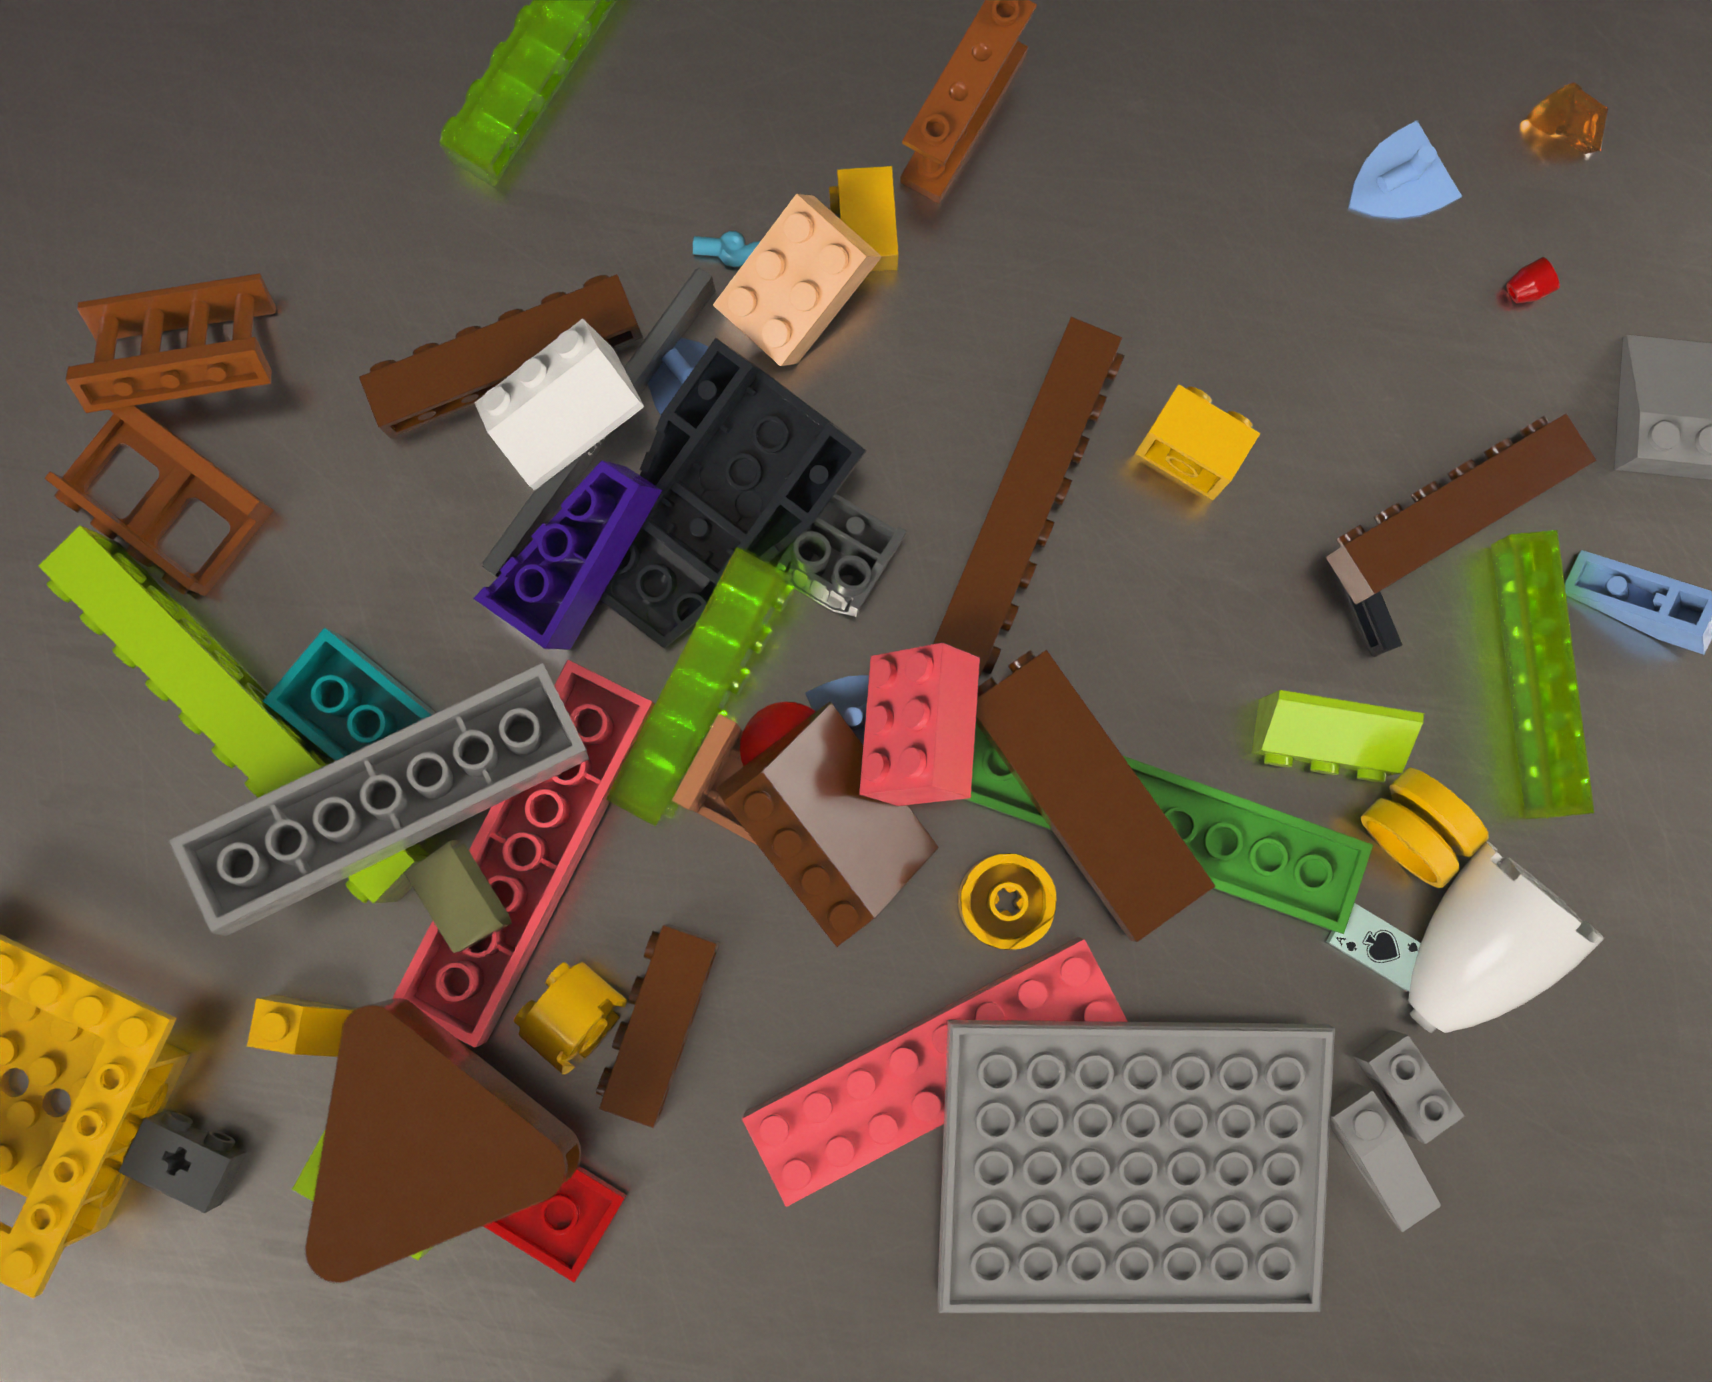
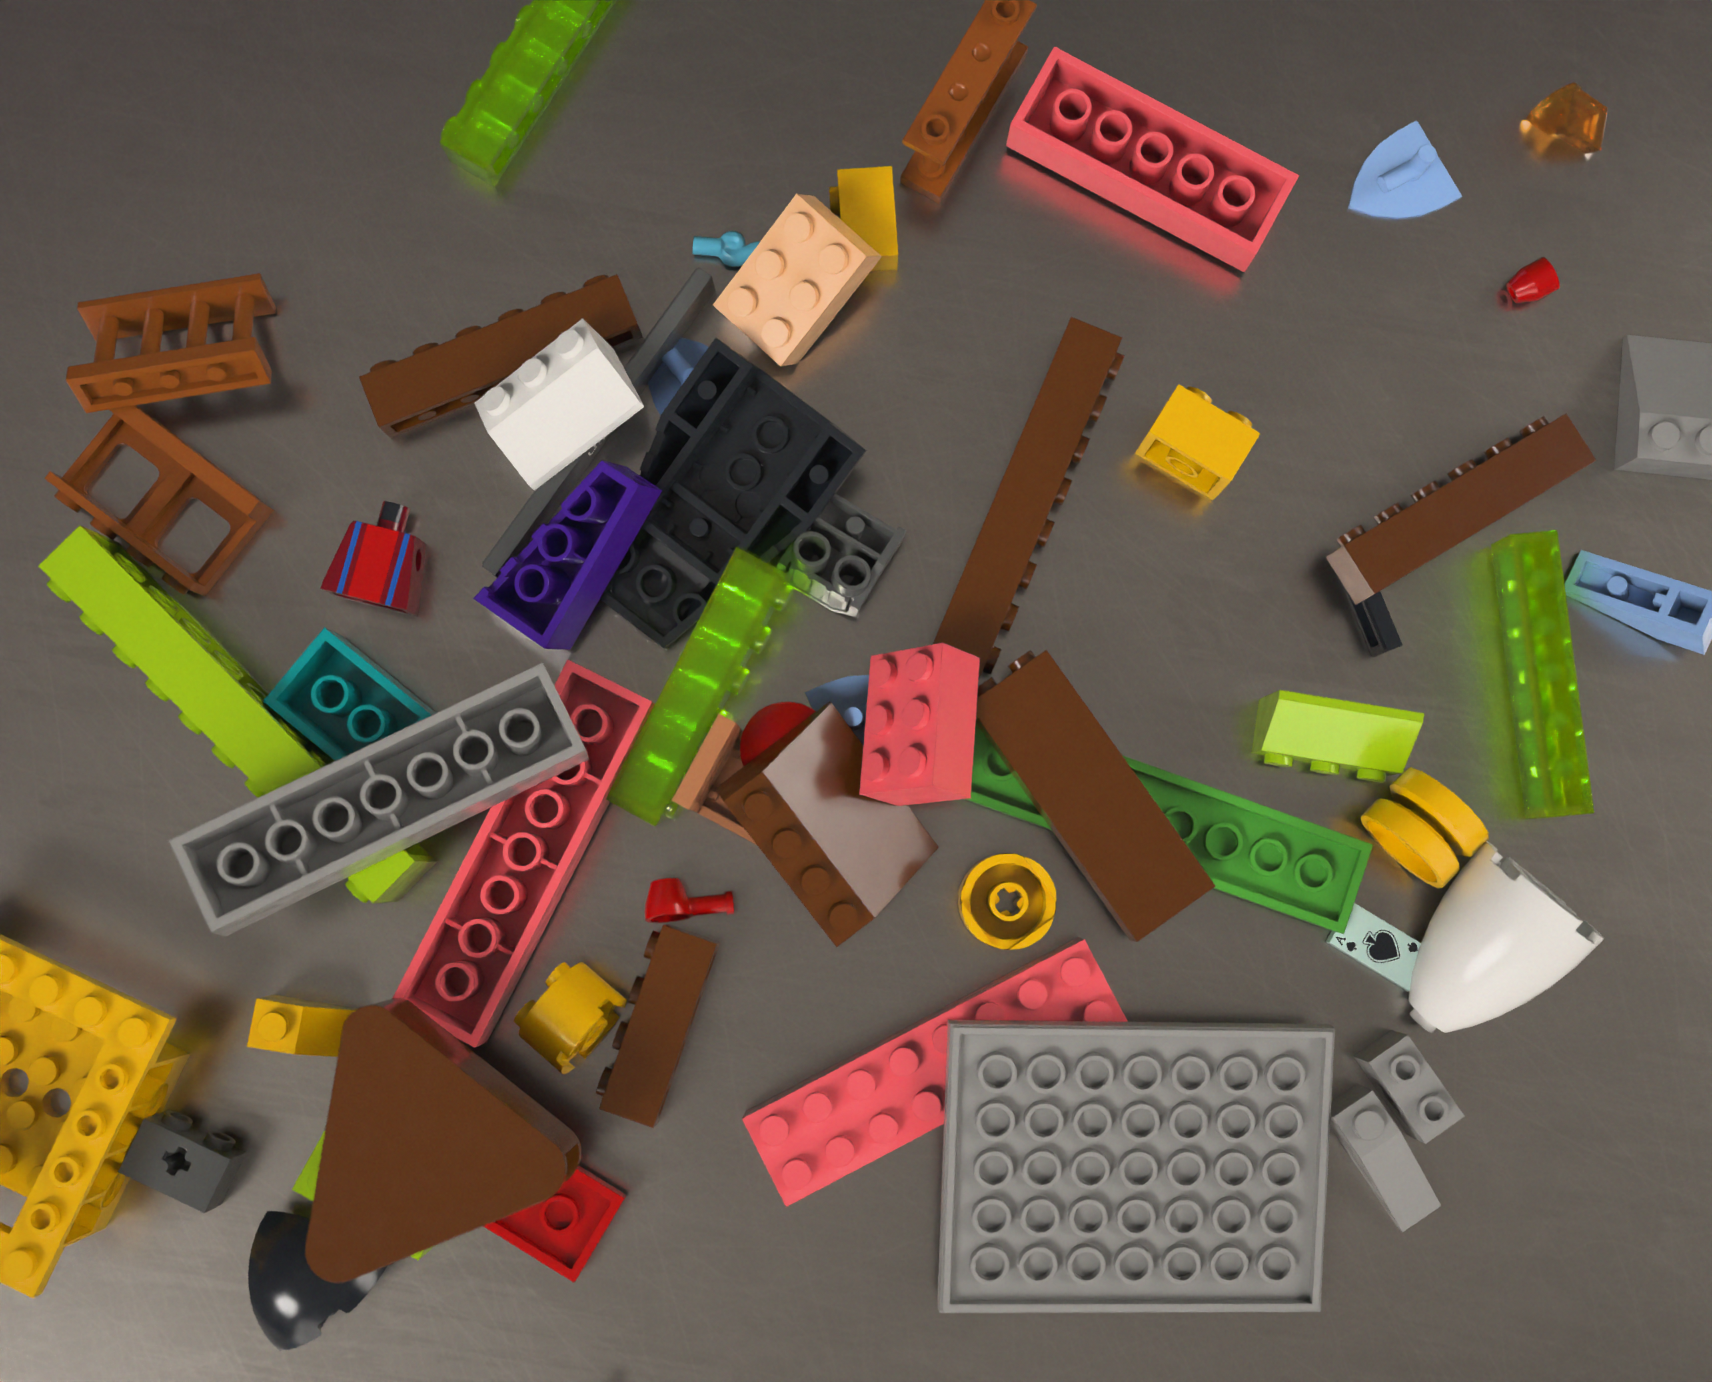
(285, 1291): none -> black brick
(379, 563): none -> torso
(458, 896): olive piece -> none
(670, 903): none -> red bar
(1150, 159): none -> coral brick

